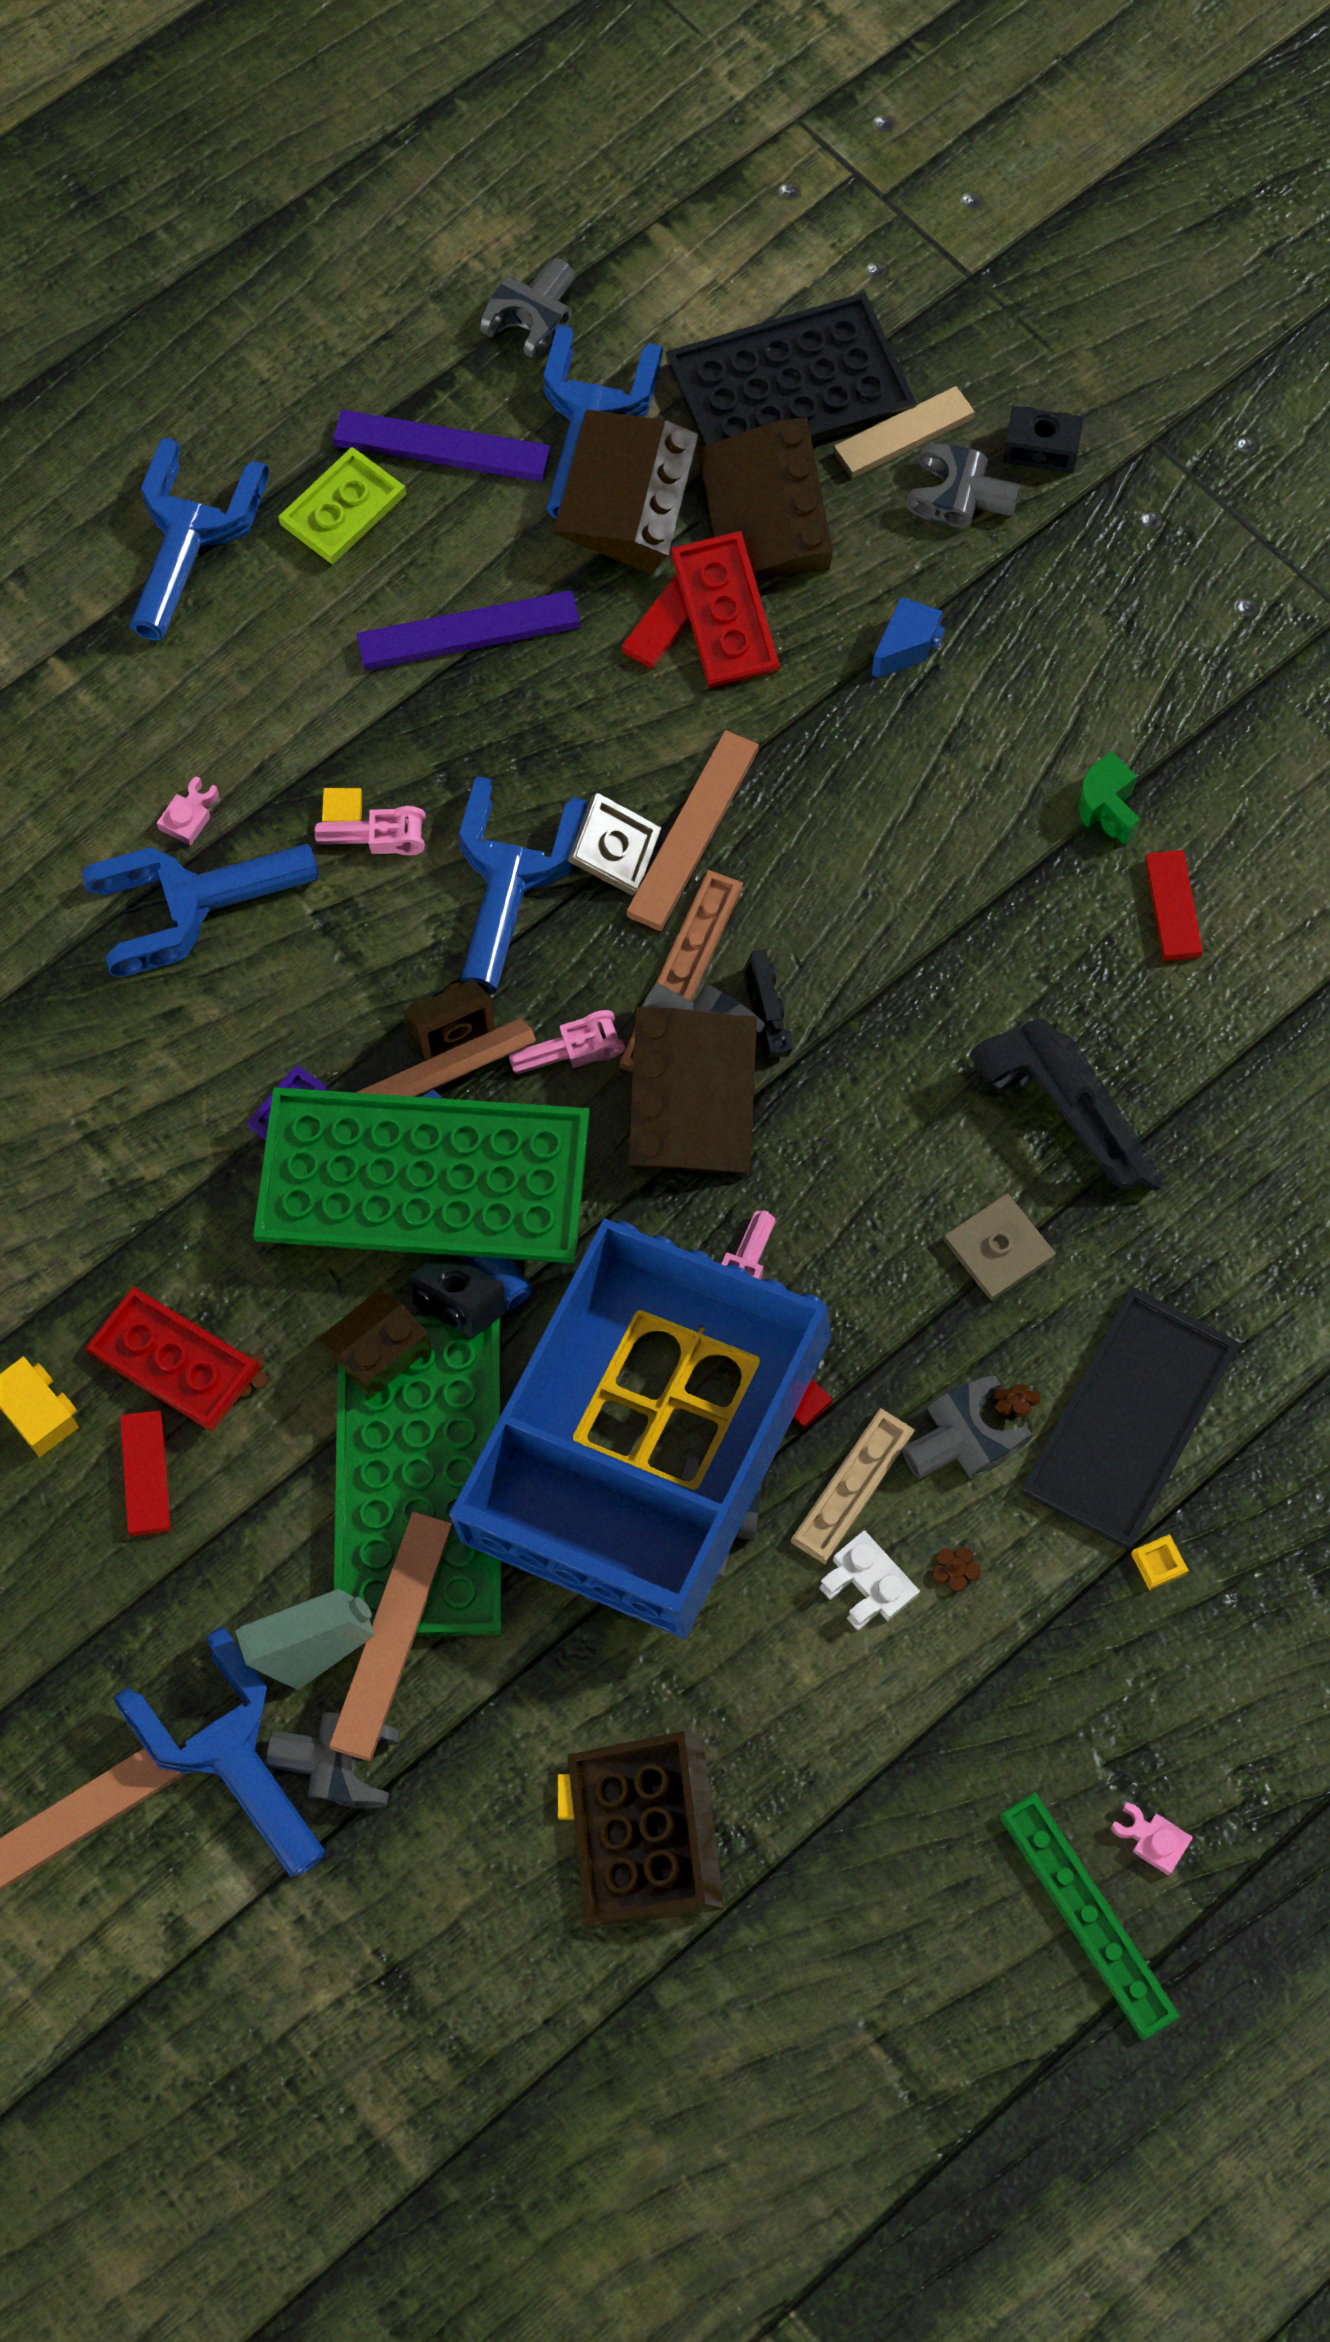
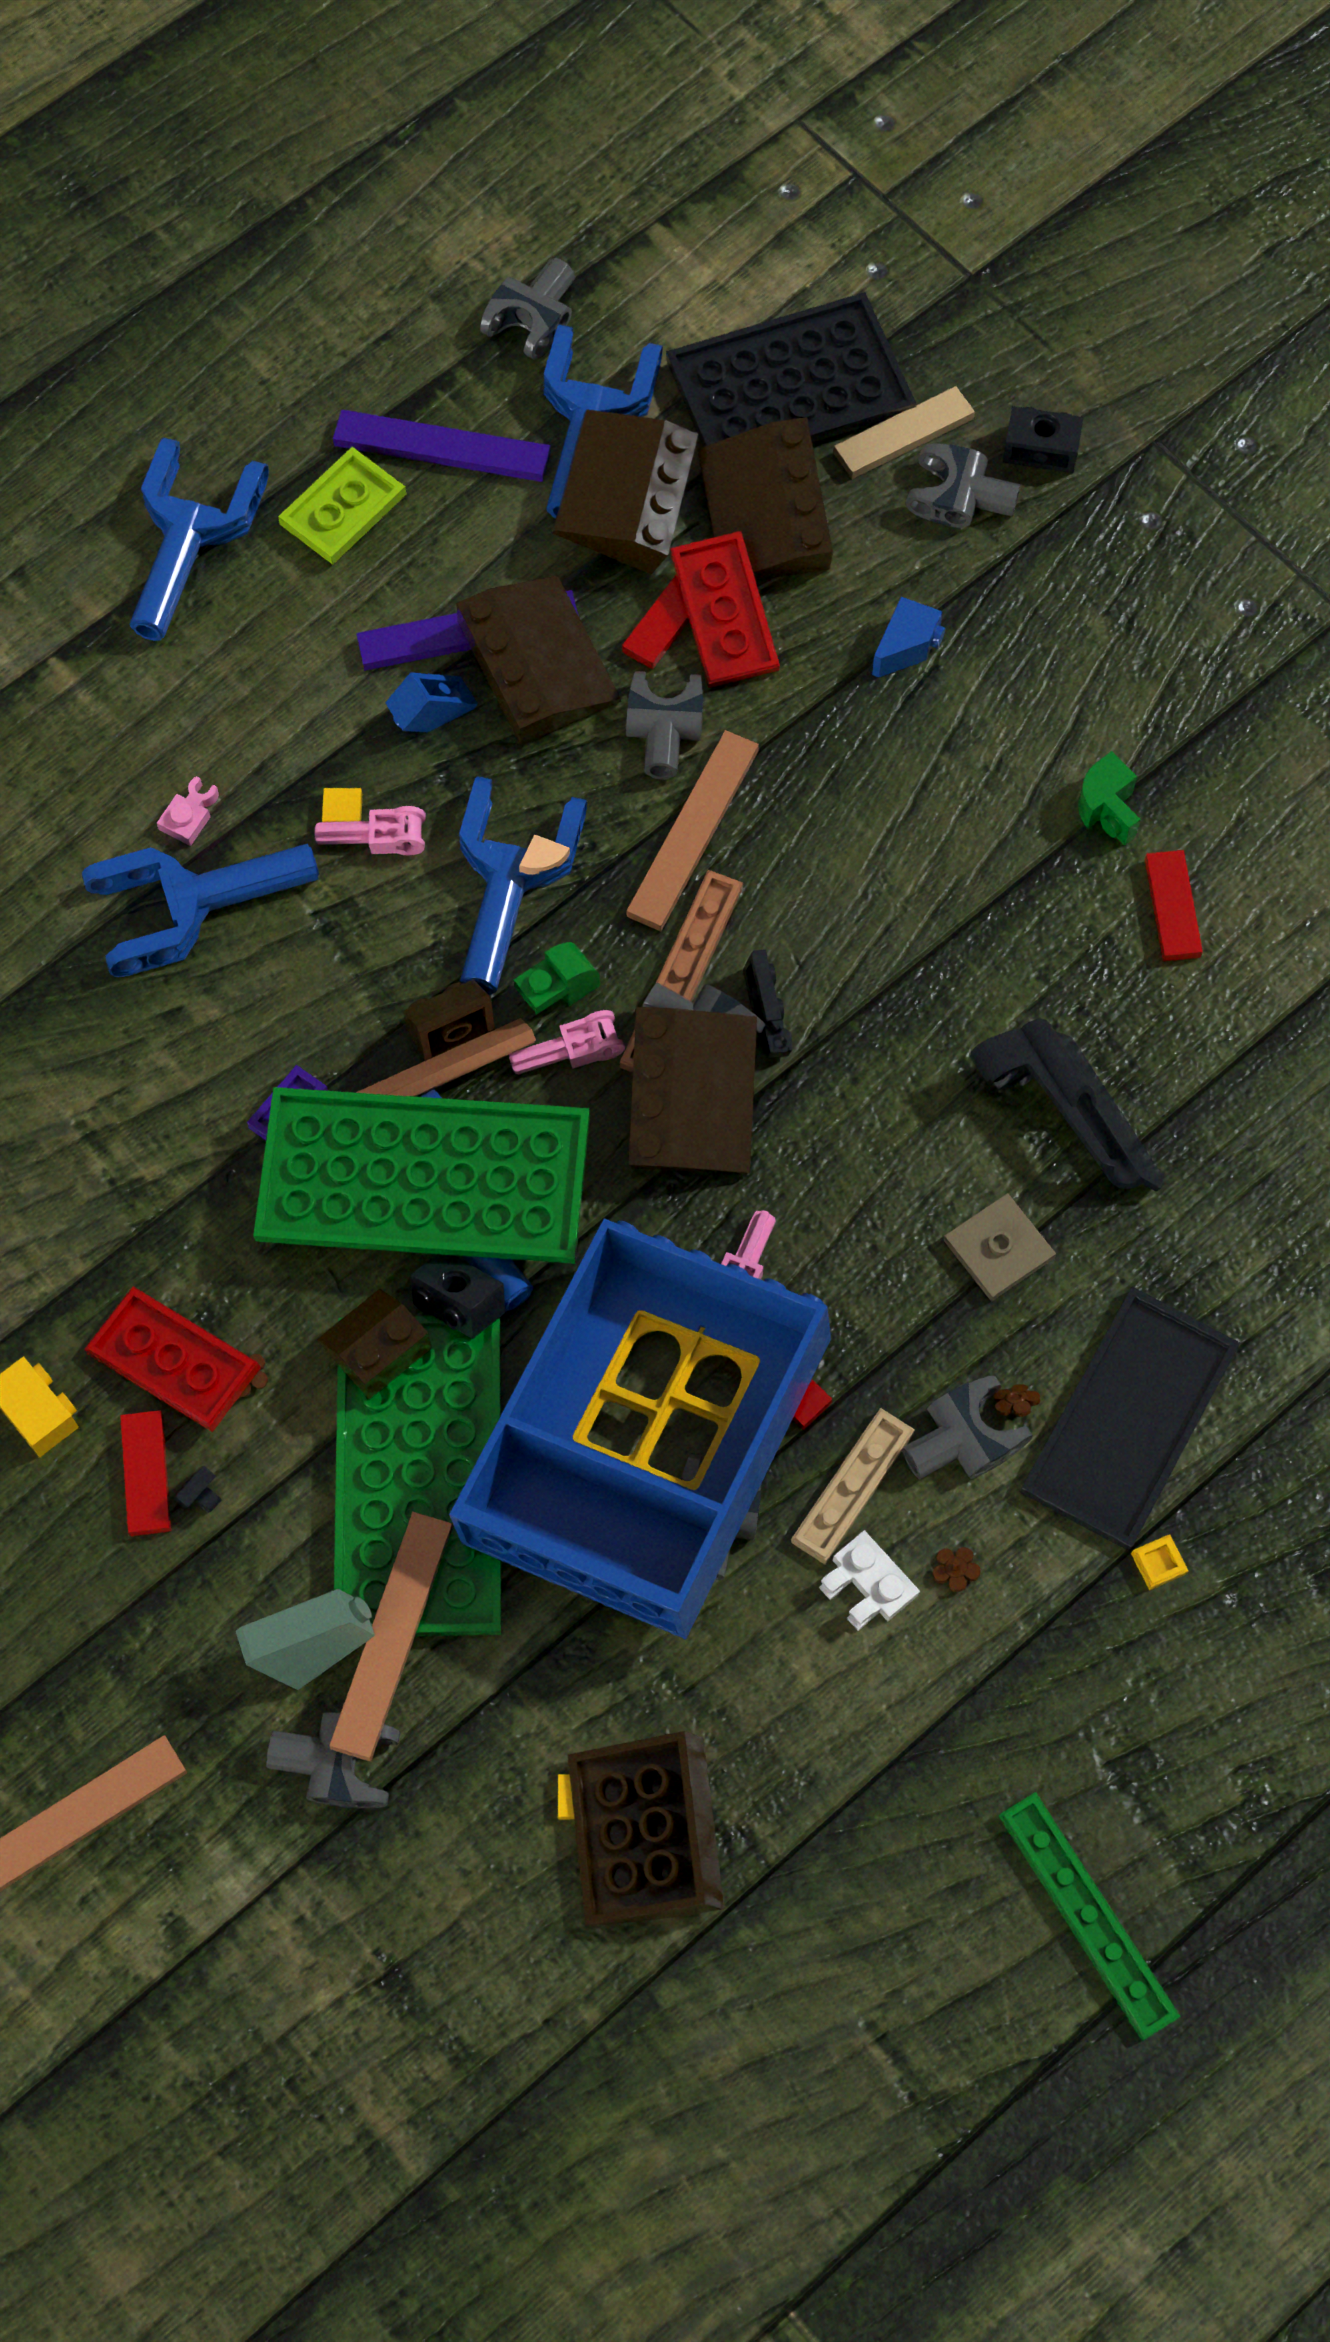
(196, 1490): none -> black tile
(229, 1751): blue piece -> none
(429, 701): none -> blue slope
(536, 656): none -> dark brown slope
(543, 855): none -> light nougat tile
(560, 975): none -> green brick
(614, 844): plate -> none
(664, 723): none -> dark grey connector
(1158, 1841): bright pink plate -> none

